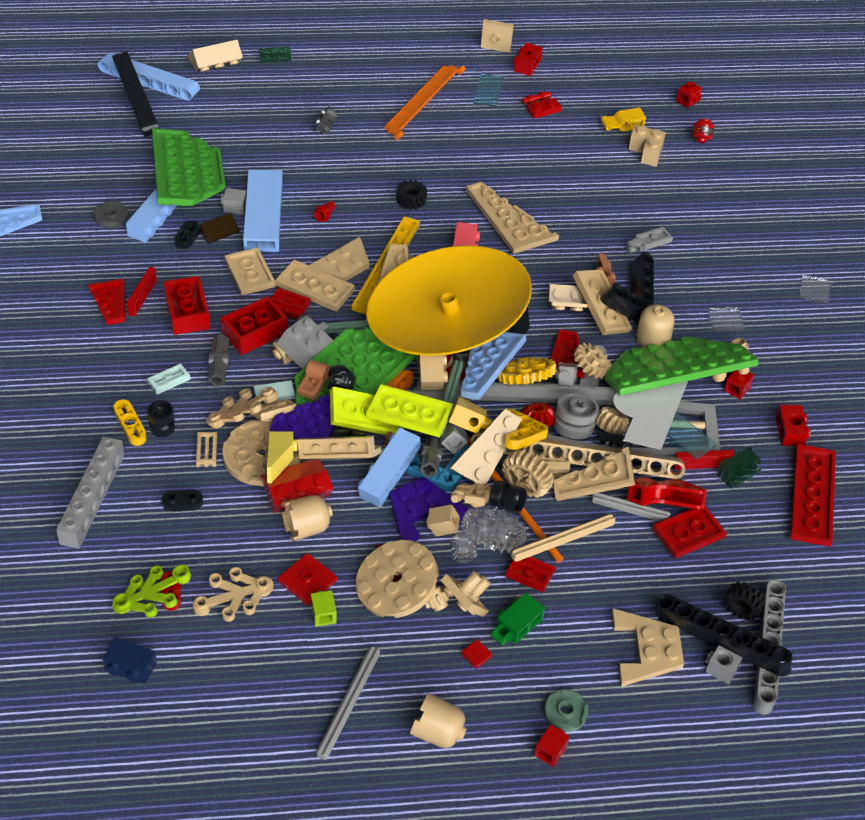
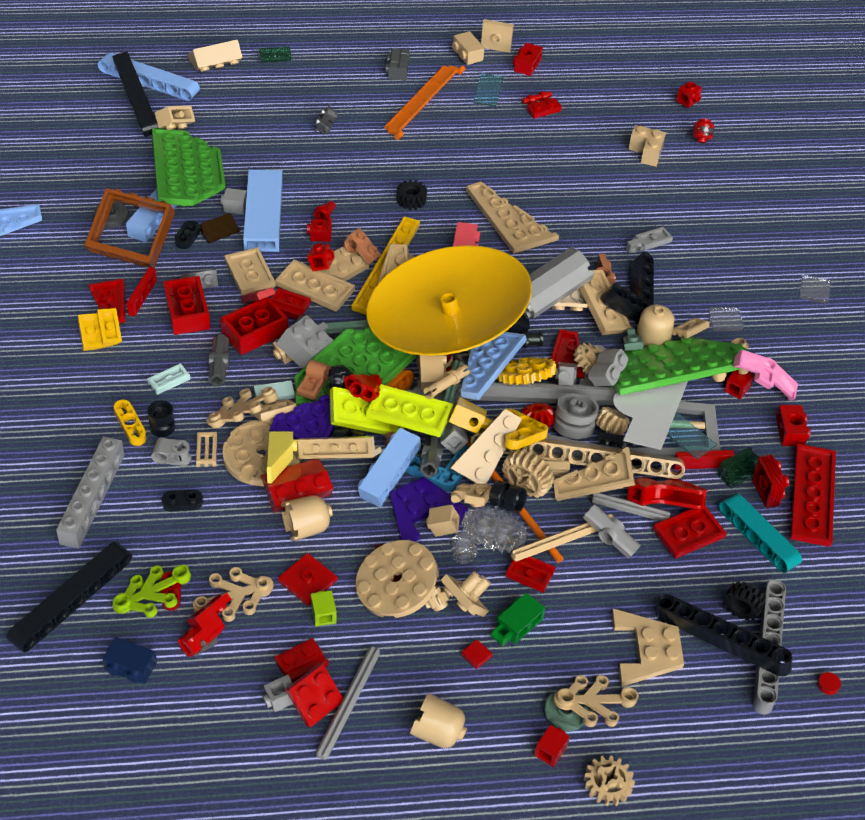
(69, 597): none -> black beam
(99, 329): none -> yellow slope
(109, 196): none -> dark orange window
(169, 450): none -> light grey piece
(175, 117): none -> tan brick
(204, 627): none -> red plate
(208, 277): none -> flat silver hinge
(257, 295): none -> red tile
(276, 694): none -> light grey brick
(300, 659): none -> red plate
(314, 694): none -> red plate
(320, 230): none -> red brick
(320, 257): none -> red brick
(360, 242): none -> nougat plate
(363, 386): none -> red rock
(398, 64): none -> dark grey brick
(452, 378): none -> tan pin
(468, 48): none -> tan brick
(534, 339): none -> pearl dark grey bush
(557, 281): none -> light grey brick
(567, 699): none -> tan plant
(608, 367): none -> light grey brick
(611, 531): none -> light grey piece
(617, 788): none -> tan gear
(624, 119): yellow piece -> none
(632, 341): none -> sand green plate
(691, 327): none -> tan tile
(729, 659): light grey brick -> none
(760, 533): none -> teal beam
(767, 372): none -> bright pink plate
(770, 481): none -> red brick
(829, 683): none -> red tile

